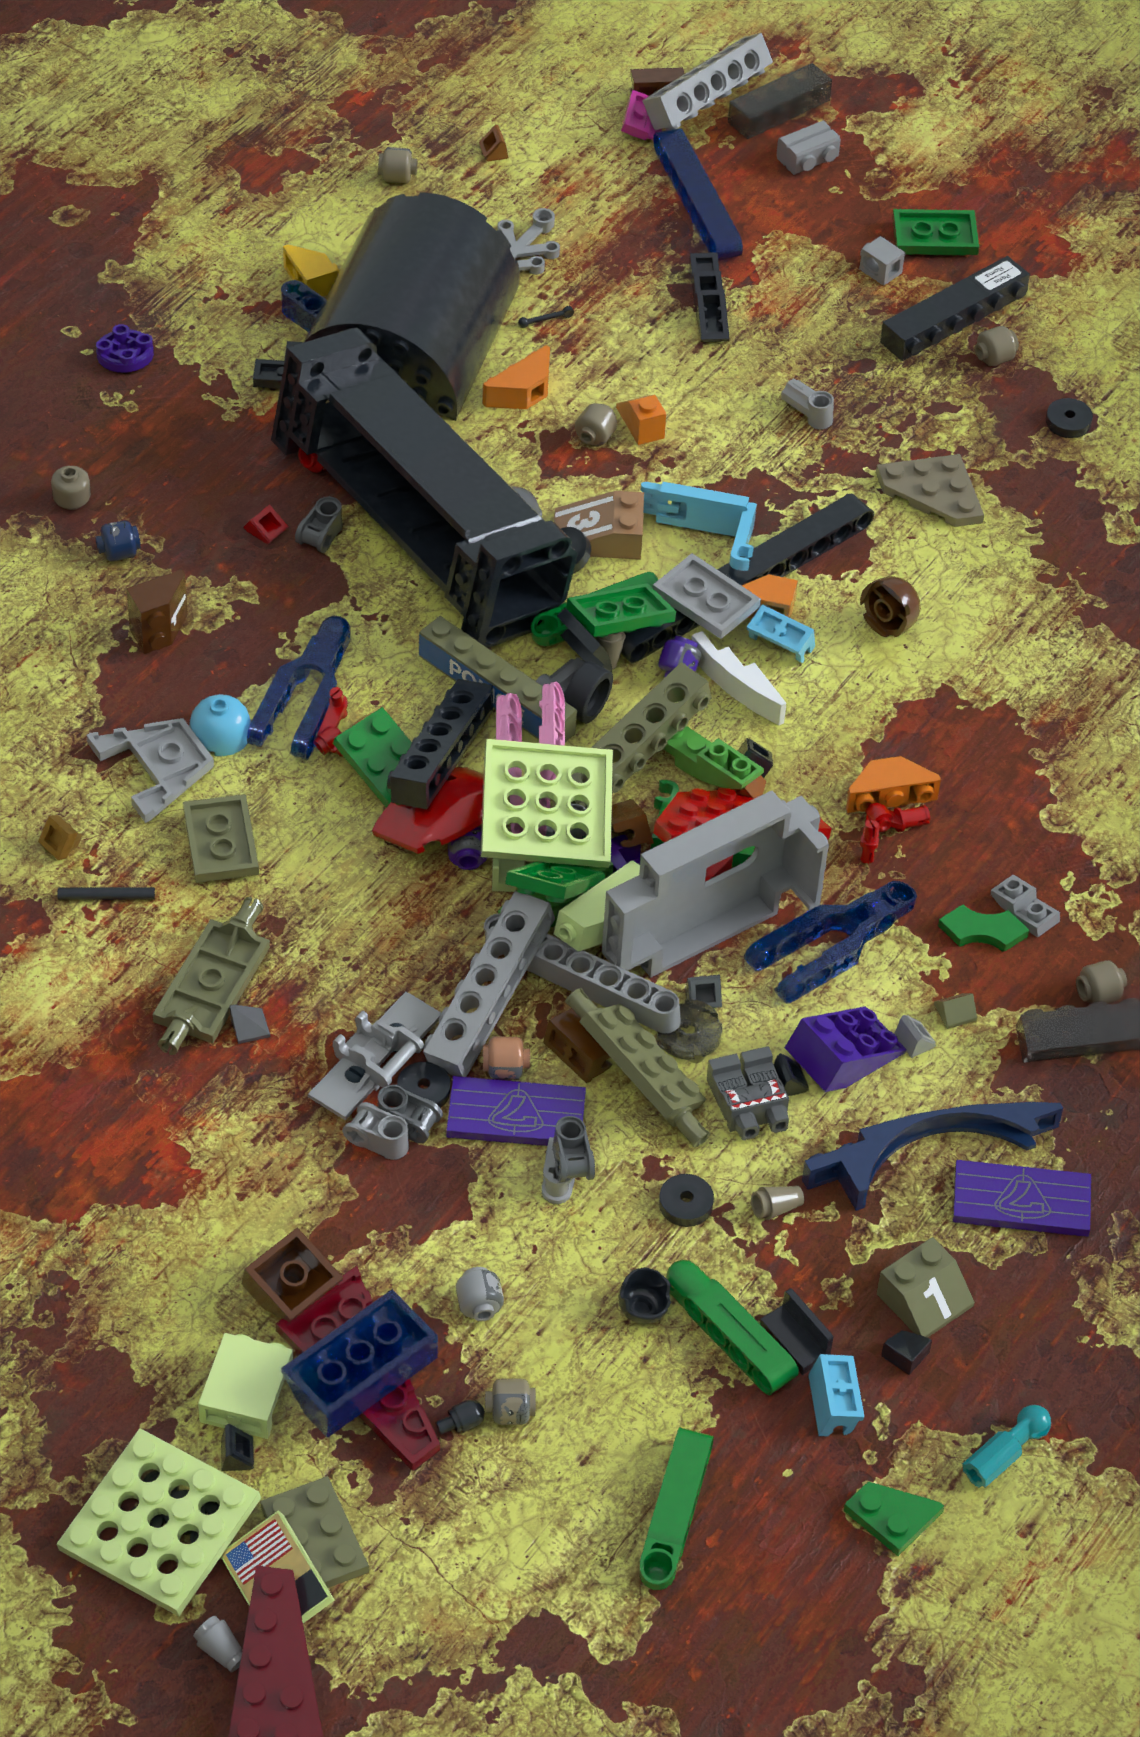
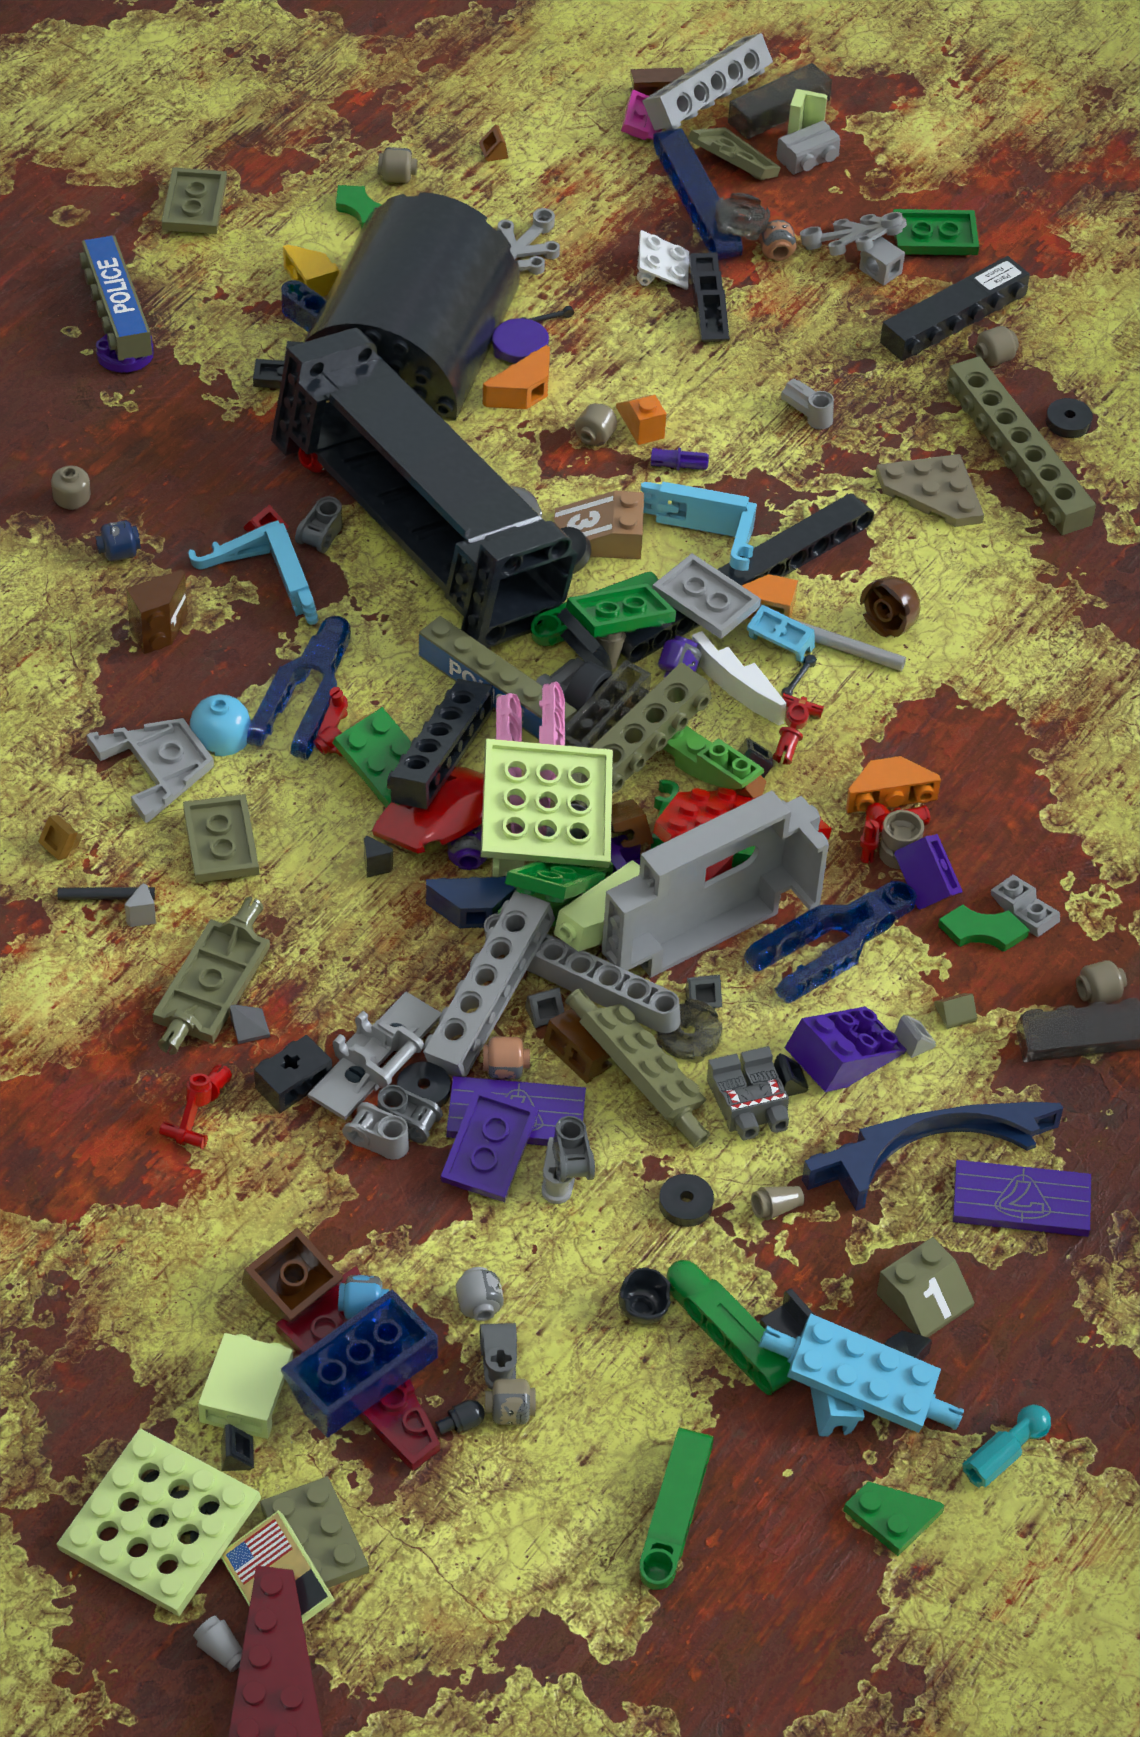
(115, 298): none -> brick
(140, 908): none -> light grey slope
(194, 200): none -> olive plate
(199, 1092): none -> red pin
(258, 542): none -> medium azure hinge
(291, 1073): none -> black brick
(355, 202): none -> green tile
(359, 1293): none -> dark azure head
(377, 857): none -> black slope
(467, 900): none -> dark blue slope
(489, 1145): none -> dark purple plate
(499, 1351): none -> dark grey piece
(517, 339): none -> dark purple tile
(544, 1006): none -> dark grey slope
(608, 705): none -> clear smoke brick
(662, 260): none -> white hinge
(679, 459): none -> dark purple axle
(736, 151): none -> olive wing
(747, 226): none -> clear smoke plate
(778, 240): none -> nougat head
(796, 719): none -> red pin
(806, 109): none -> yellowish green panel
(809, 661): none -> black hinge
(851, 231): none -> light grey plant
(857, 648): none -> light grey piece
(863, 1373): none -> medium azure plate
(898, 831): none -> dark tan wheel
(928, 871): none -> dark purple panel
(1021, 446): none -> olive brick

